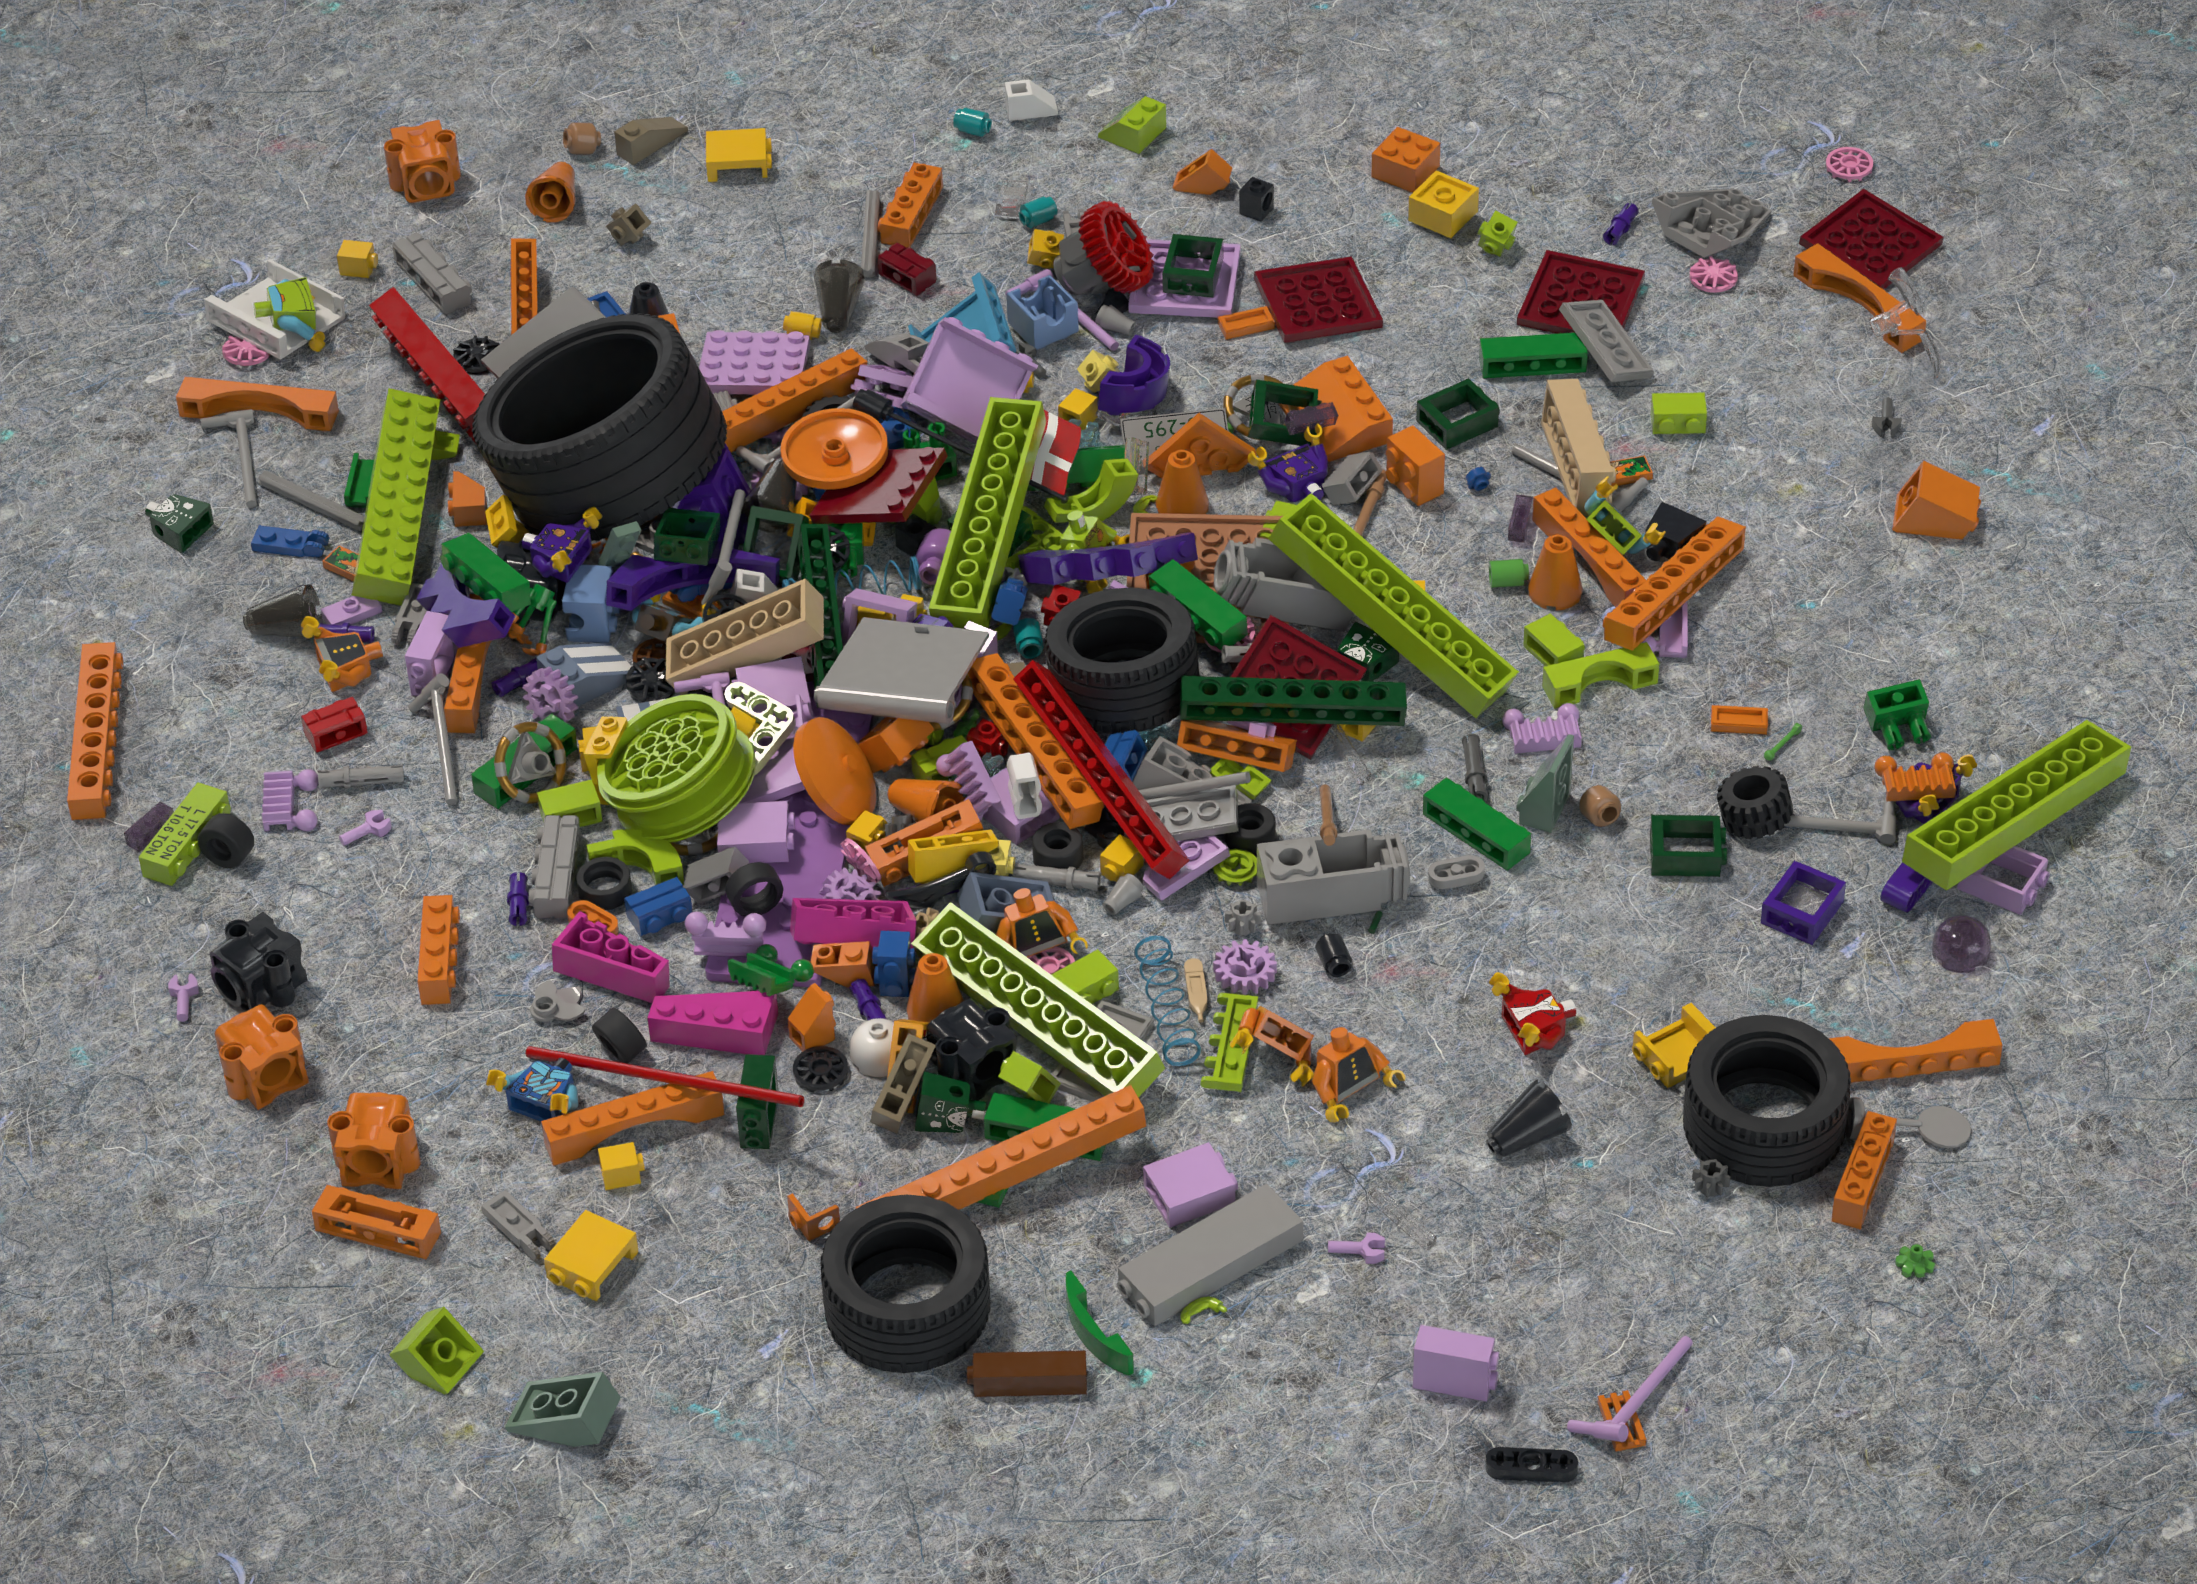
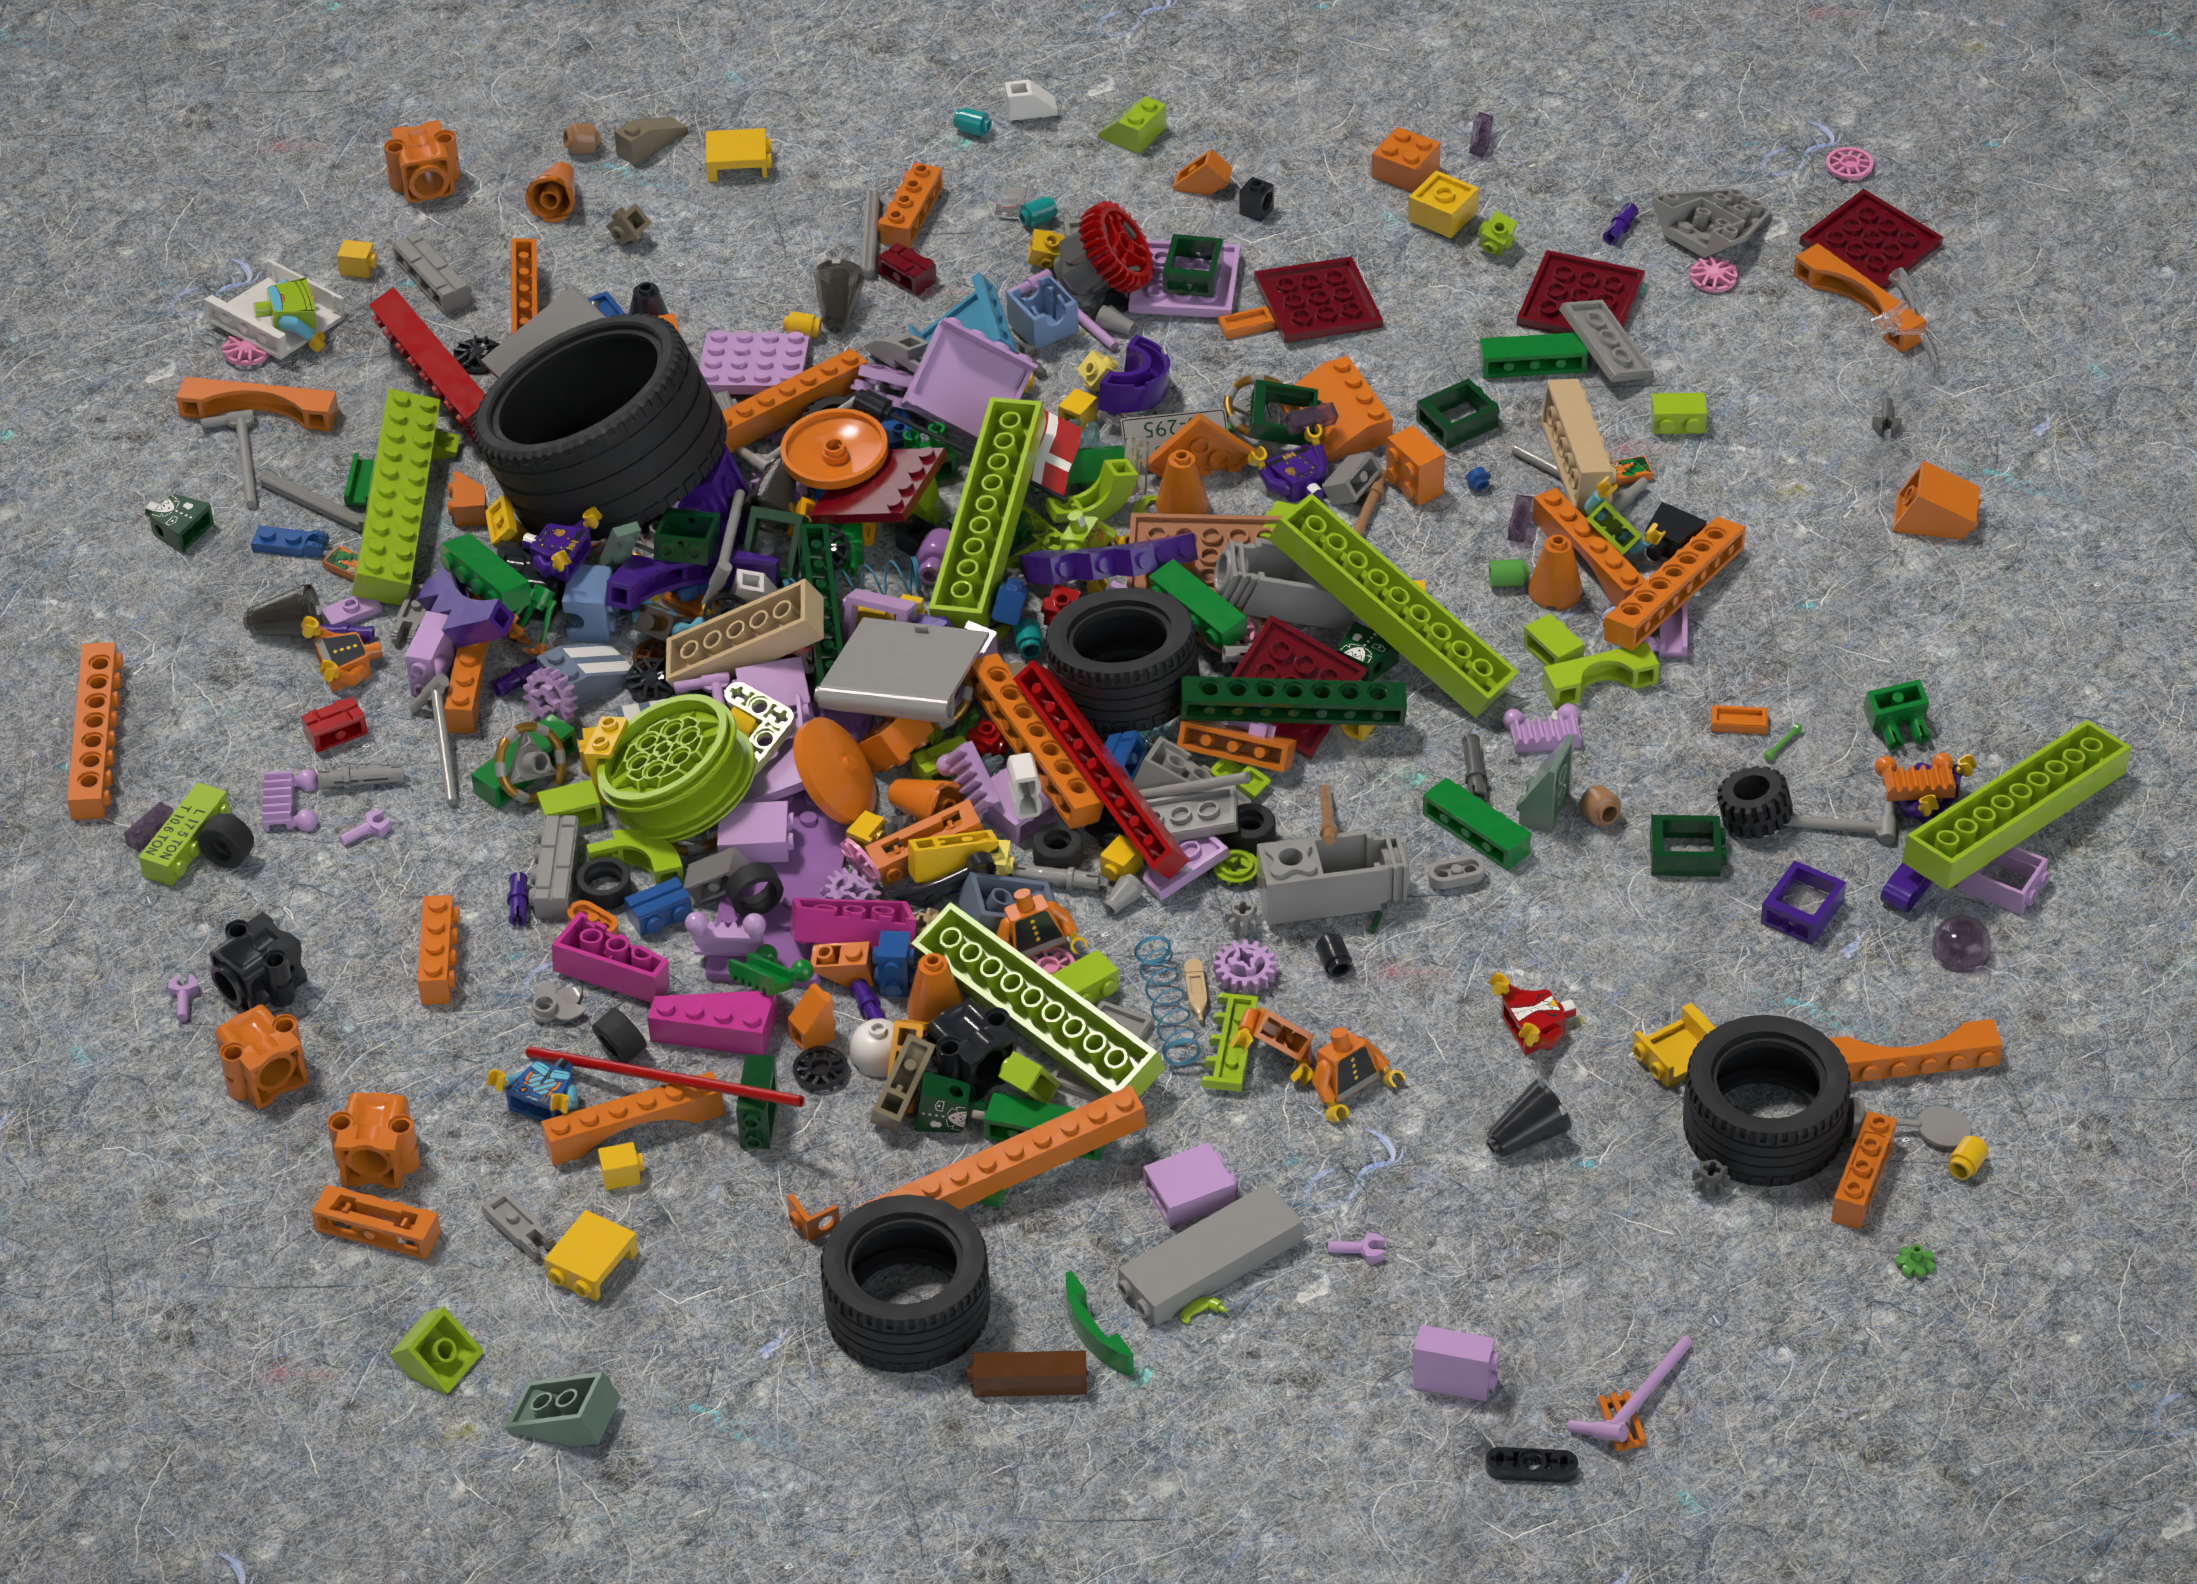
(1480, 134): none -> clear purple piece
(1967, 1157): none -> yellow brick

